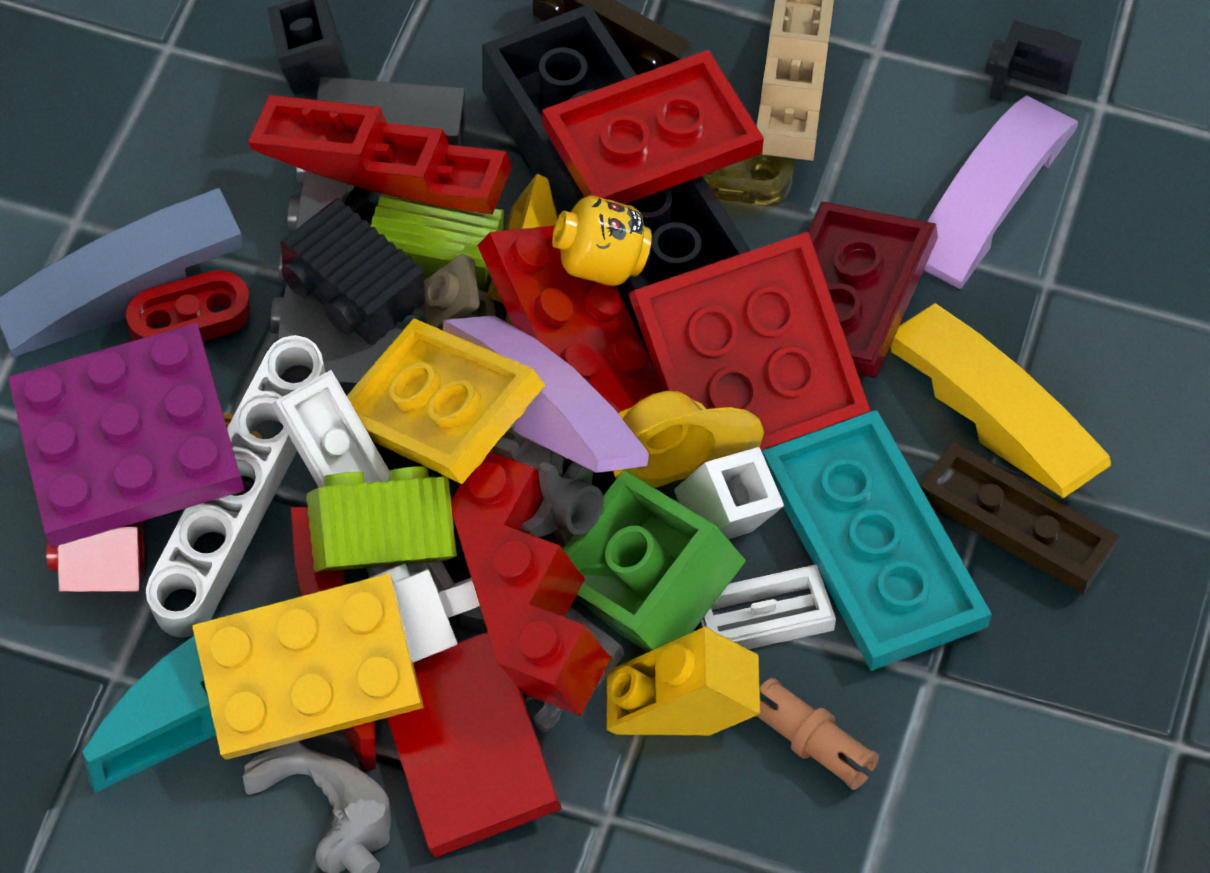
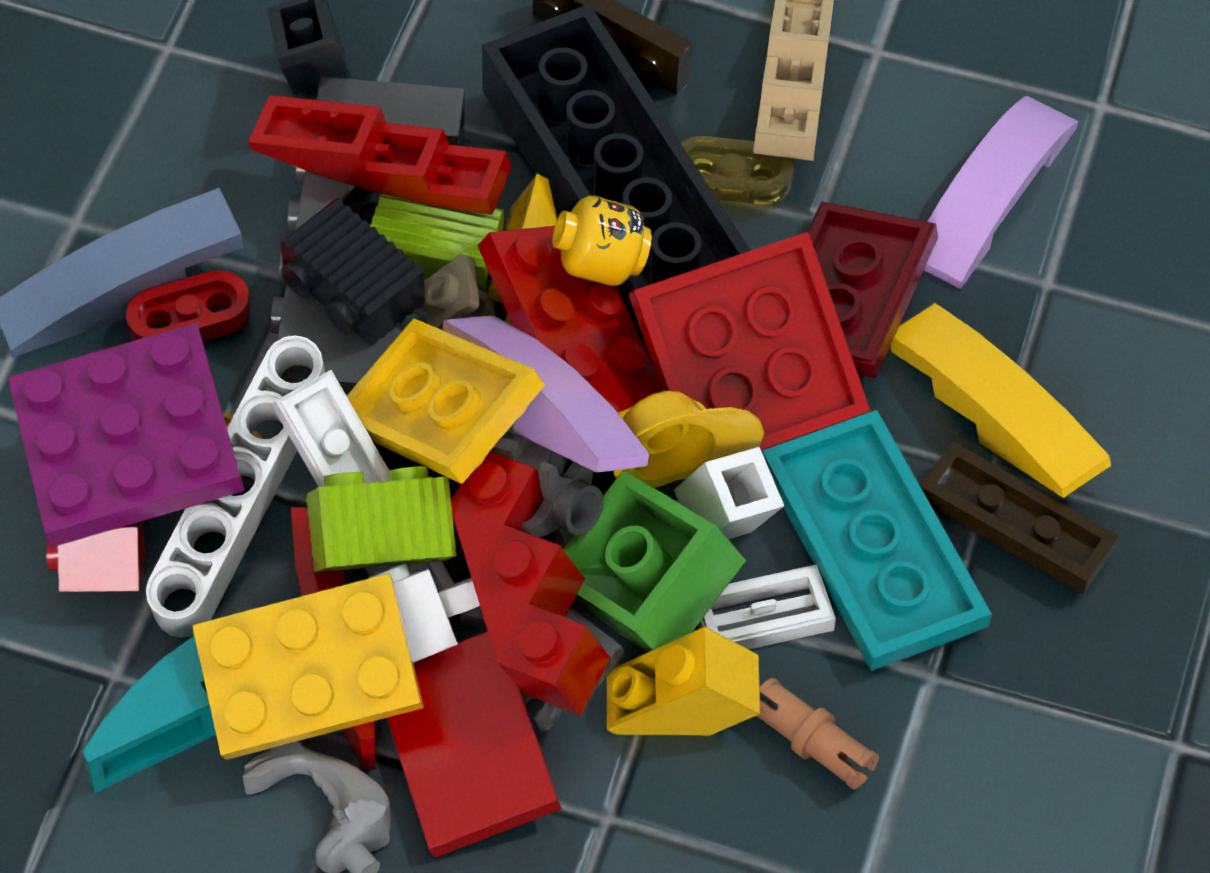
(653, 130): red plate -> none
(1033, 57): black bracket -> none

